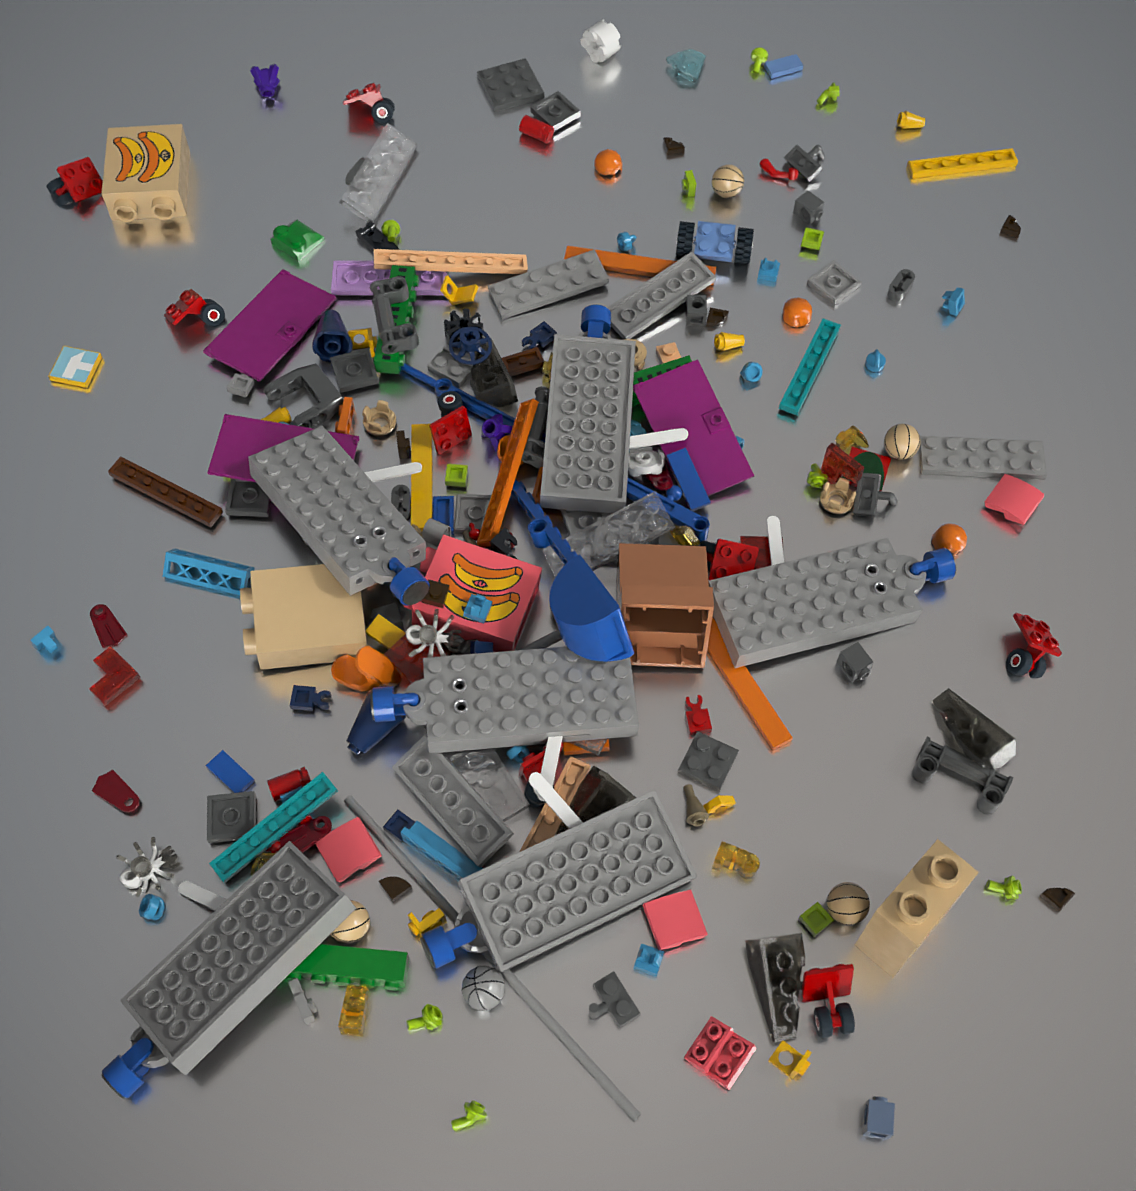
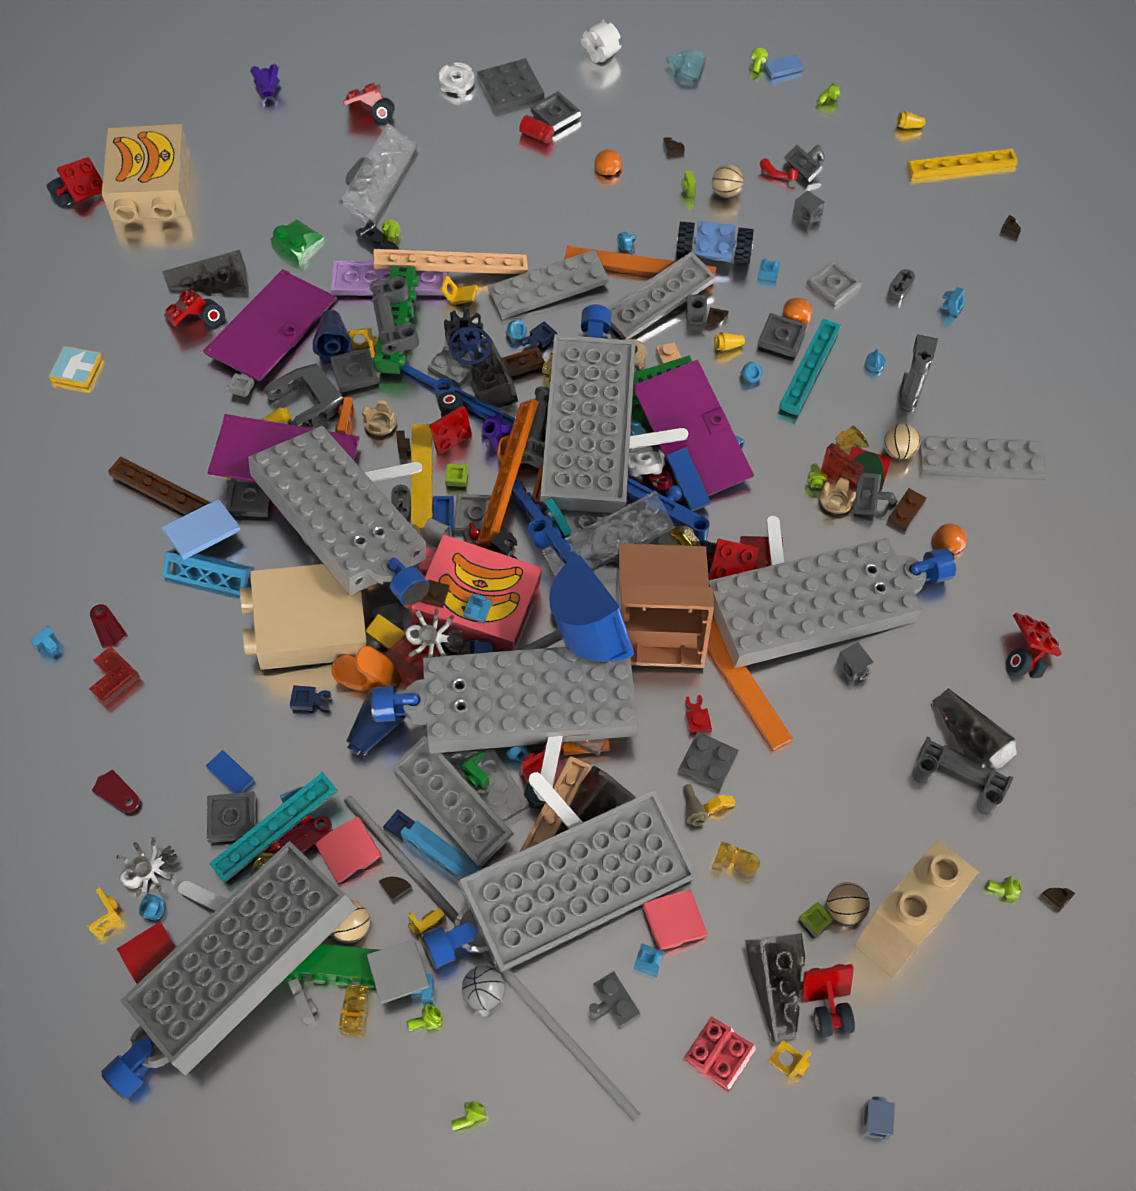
(111, 917): none -> yellow bracket
(146, 951): none -> red slope
(200, 529): none -> light blue tile
(215, 274): none -> clear smoke wedge
(288, 782): red piece -> none
(397, 971): none -> light grey tile
(427, 994): none -> dark azure tile
(460, 85): none -> white plate
(474, 774): none -> green plate
(516, 330): none -> dark azure tile
(556, 517): none -> teal piece
(782, 335): none -> dark grey plate
(812, 238): lime plate -> none
(907, 509): none -> reddish brown plate
(913, 382): none -> dark grey piece
(1014, 499): coral slope -> none

